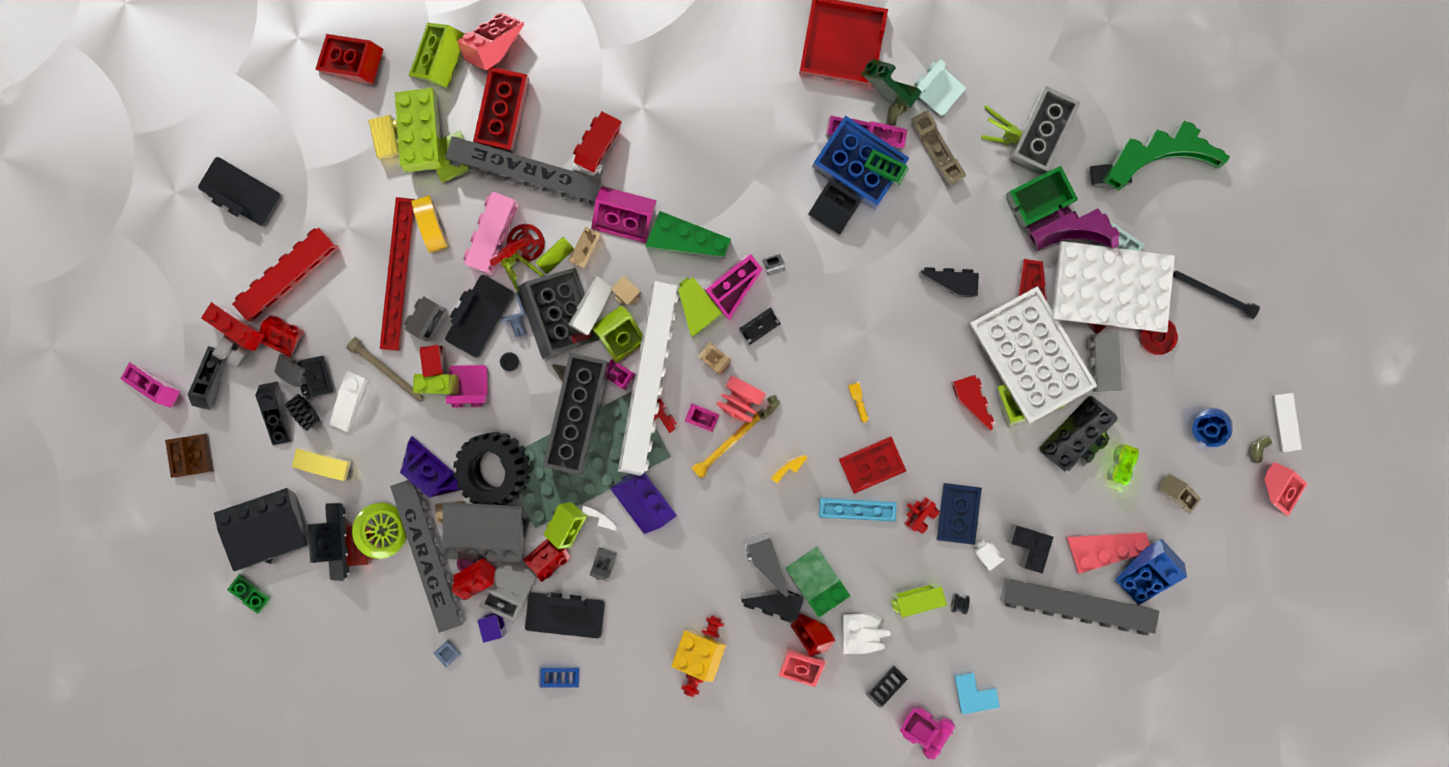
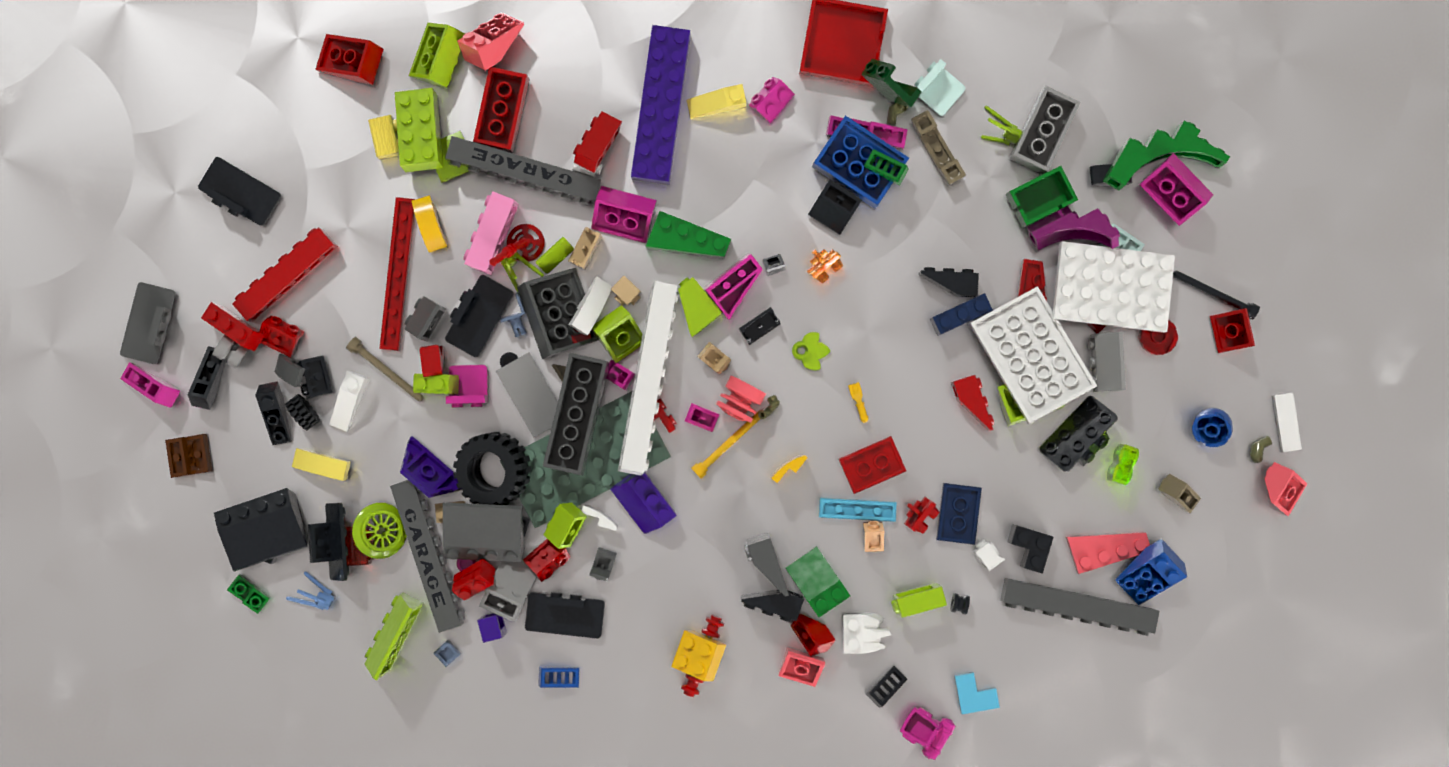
(148, 323): none -> dark grey bracket
(322, 600): none -> medium blue plant
(392, 636): none -> lime slope
(529, 393): none -> light grey tile
(660, 104): none -> dark purple brick
(717, 101): none -> light yellow slope
(771, 99): none -> dark pink bracket
(813, 351): none -> lime plate
(821, 262): none -> clear orange hips
(873, 536): none -> light nougat bracket
(961, 314): none -> dark blue brick
(1176, 189): none -> dark pink brick
(1232, 330): none -> red slope

